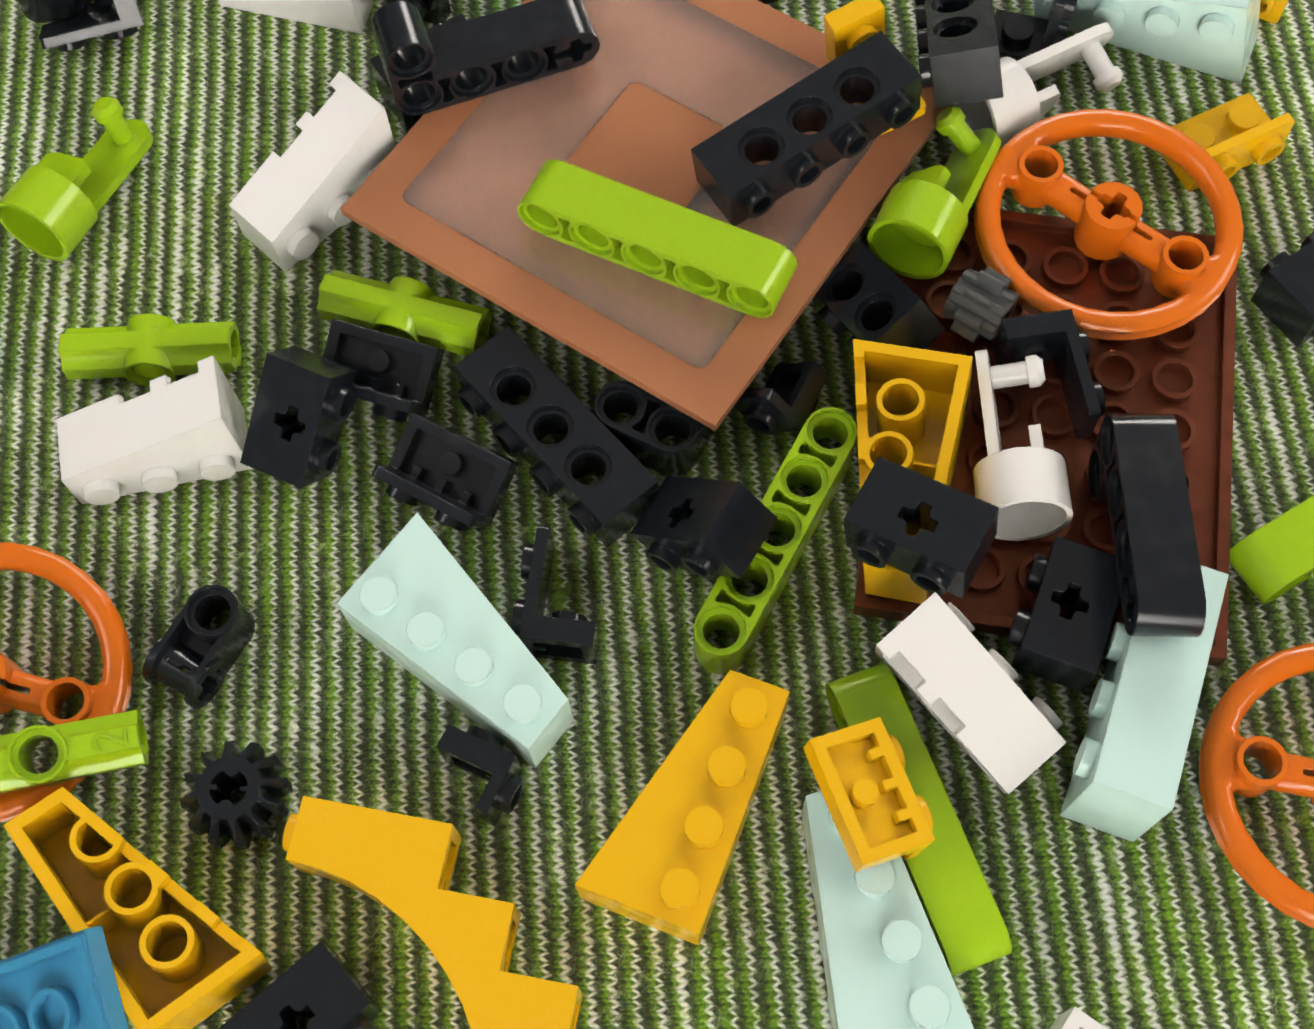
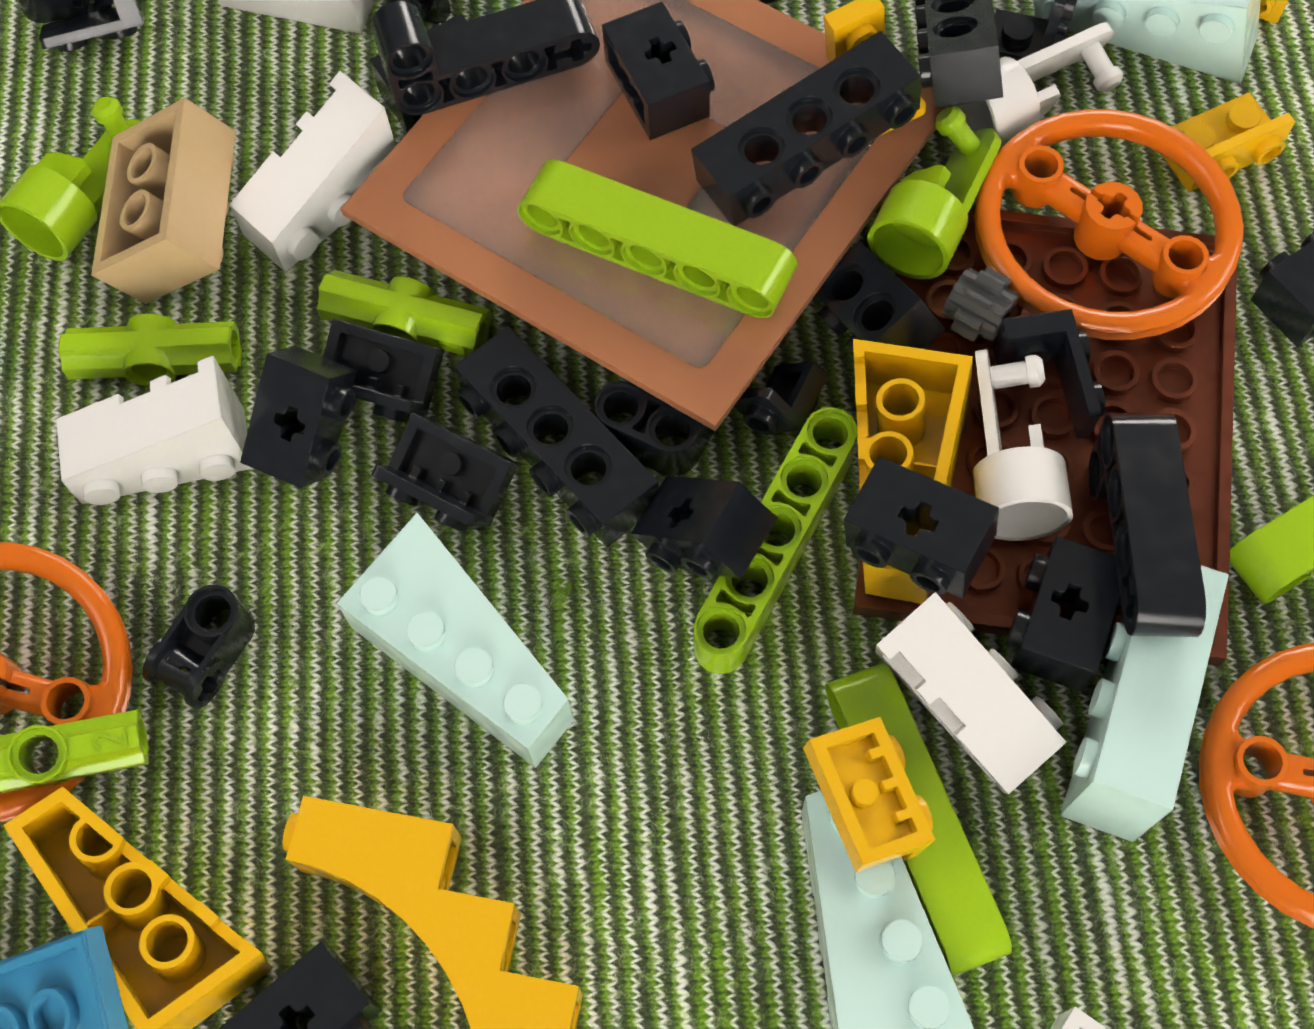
(165, 202): none -> tan brick
(215, 808): black gear -> none
(482, 756): black bracket -> none
(565, 633): black bracket -> none
(658, 69): none -> black brick
(685, 825): yellow wedge -> none

